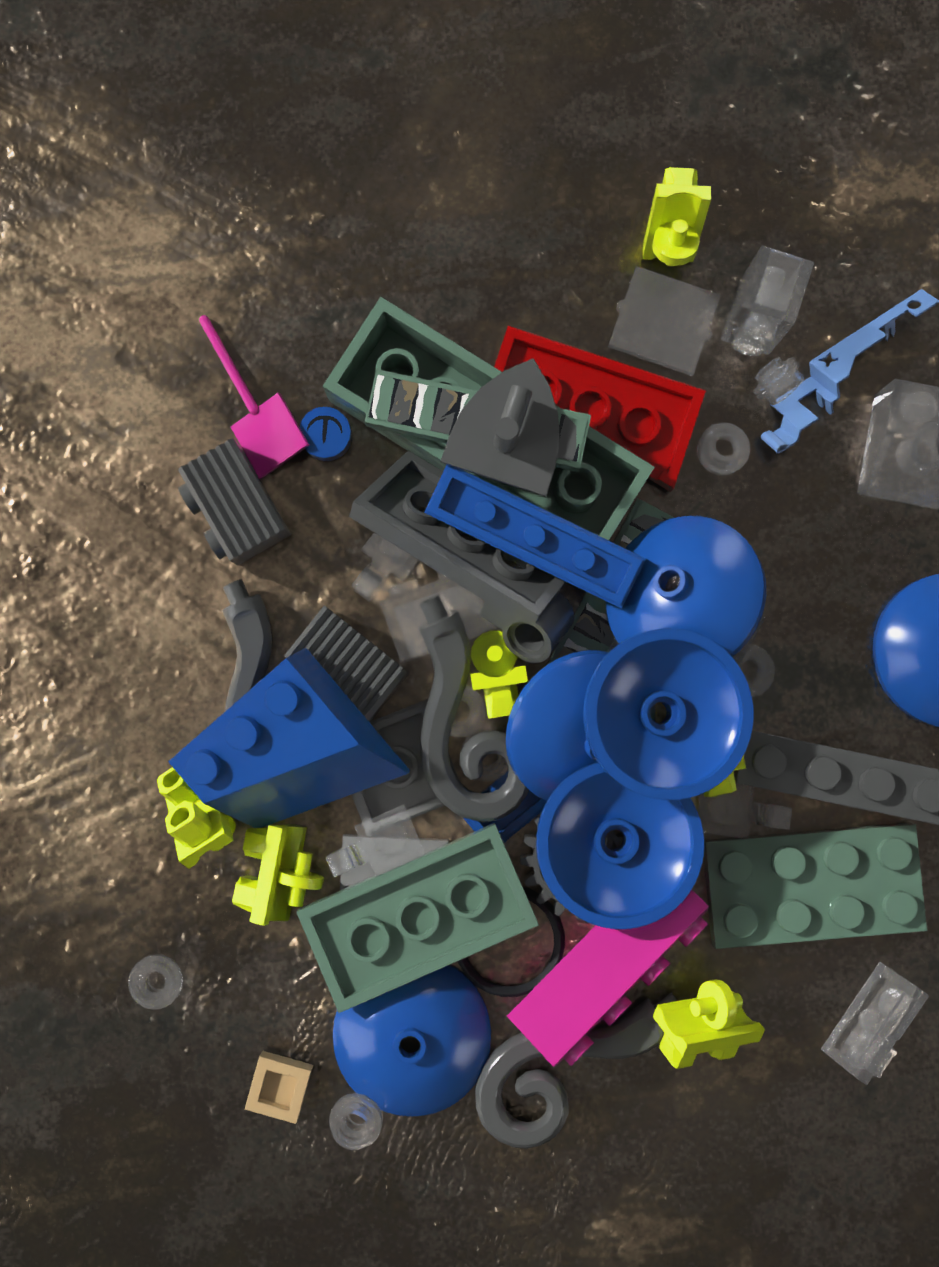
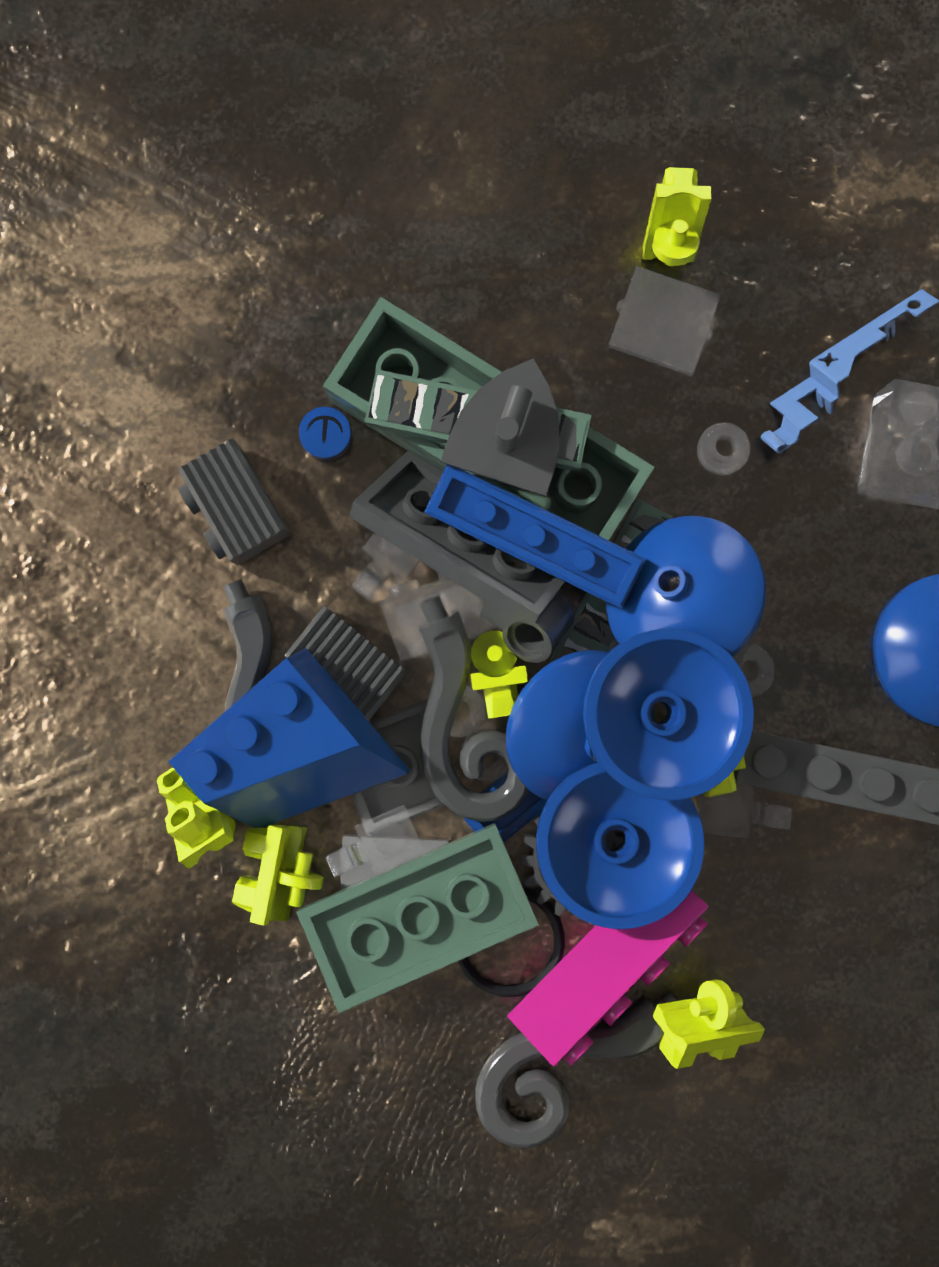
(141, 988): clear plate -> none
(270, 430): dark pink piece -> none
(279, 1087): tan plate -> none
(350, 1134): clear plate -> none
(454, 1038): blue dish -> none
(625, 403): red wing -> none
(766, 301): clear brick -> none
(778, 380): clear plate -> none
(814, 885): sand green plate -> none
(874, 1023): clear hinge -> none

